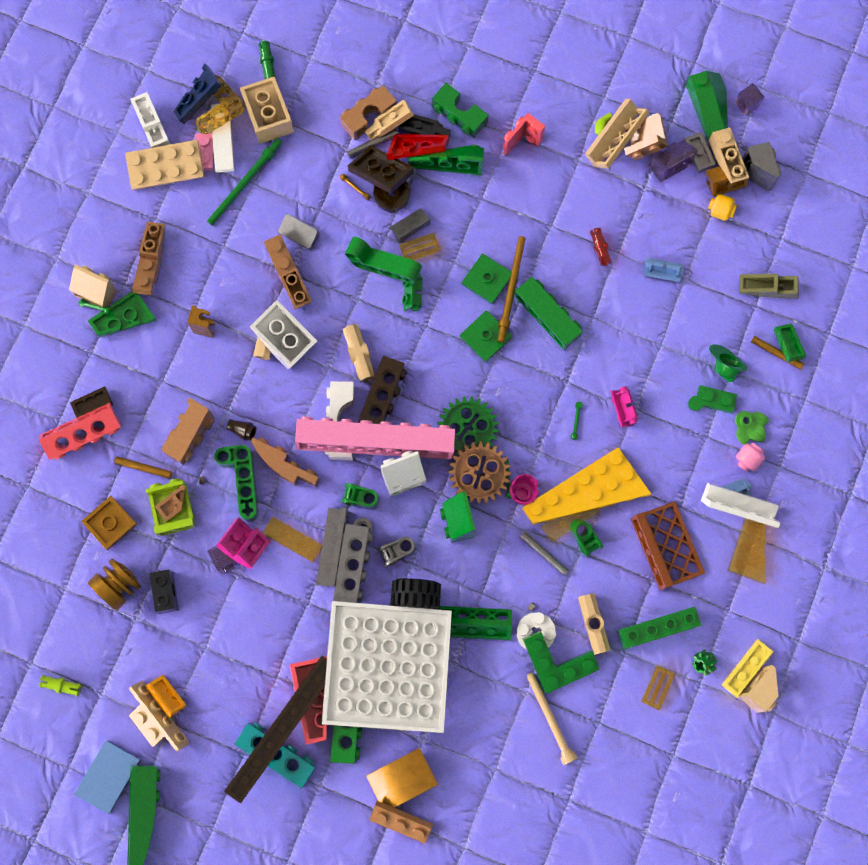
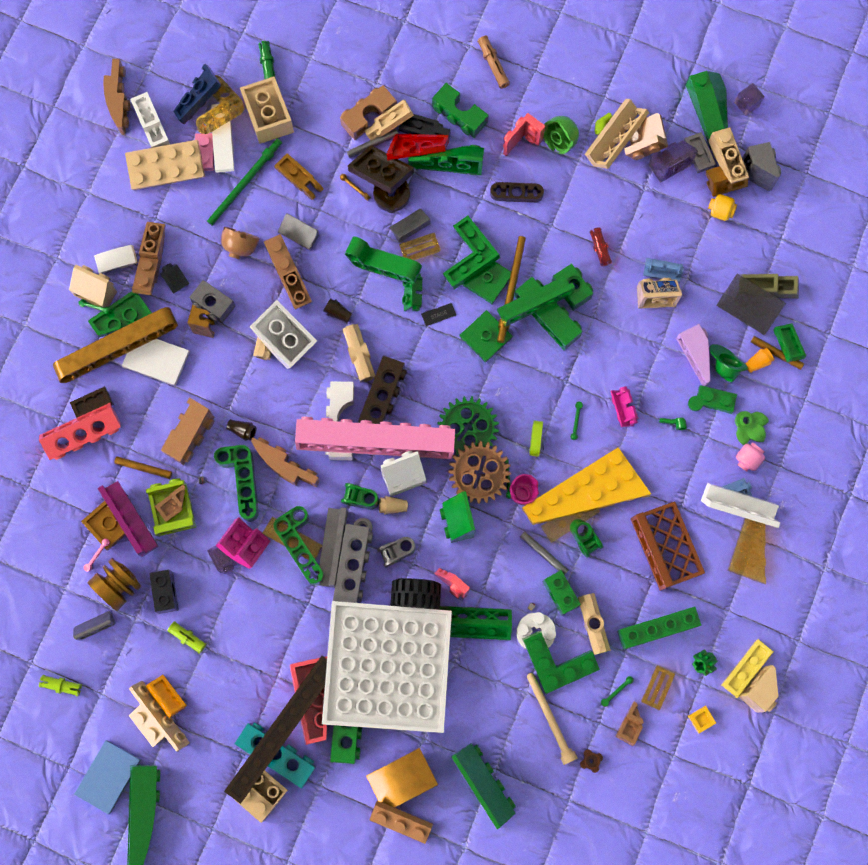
(88, 567): none -> bright pink hinge
(93, 626): none -> flat silver slope
(115, 97): none -> medium nougat slope
(115, 345): none -> pearl gold beam
(116, 258): none -> white slope
(128, 518): none -> magenta fence
(157, 360): none -> white tile
(174, 277): none -> black bracket
(187, 637): none -> lime pin
(206, 293): none -> flat silver brick
(238, 242): none -> medium nougat cylinder
(263, 797): none -> tan slope
(297, 175): none -> pearl gold hinge
(301, 549): none -> green beam
(337, 310): none -> dark brown cone
(392, 505): none -> tan cone
(438, 314): none -> black sticker
(457, 586): none -> coral wing
(482, 256): none -> green plate
(483, 784): none -> green slope
(491, 56): none -> medium nougat pin
(522, 186): none -> dark brown beam
(535, 301): none -> green fence
(536, 438): none -> lime beam
(561, 134): none -> bright green cylinder
(561, 592): none -> green brick
(580, 295): none -> green brick
(588, 754): none -> reddish brown plate
(605, 702): none -> green hinge
(630, 726): none -> medium nougat slope
(658, 293): none -> tan slope
(680, 422): none -> green hand
(696, 349): none -> lavender slope
(701, 719): none -> yellow plate
(751, 304): none -> clear smoke tile
(760, 360): none -> light orange cone

